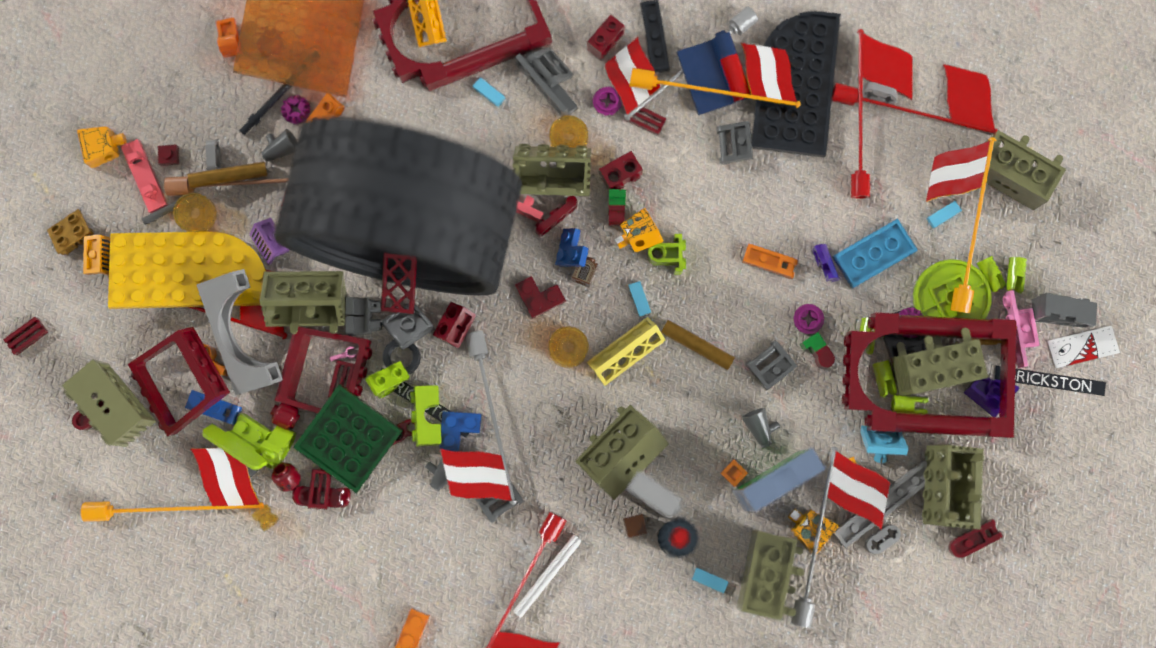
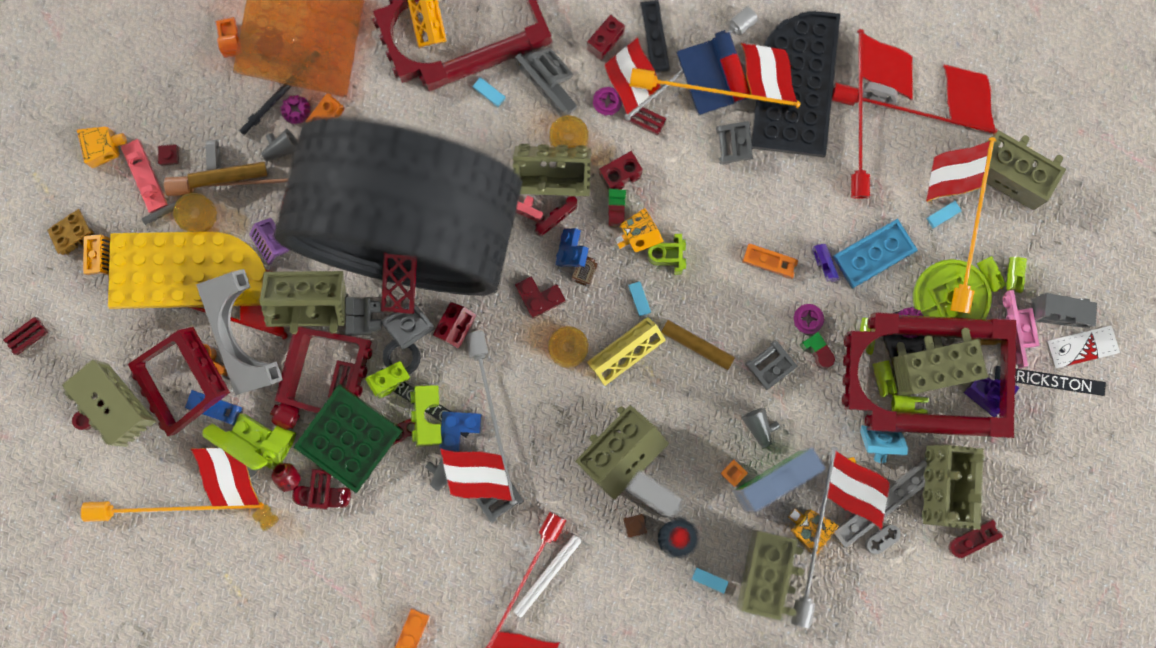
(344, 355): bright pink hand -> none

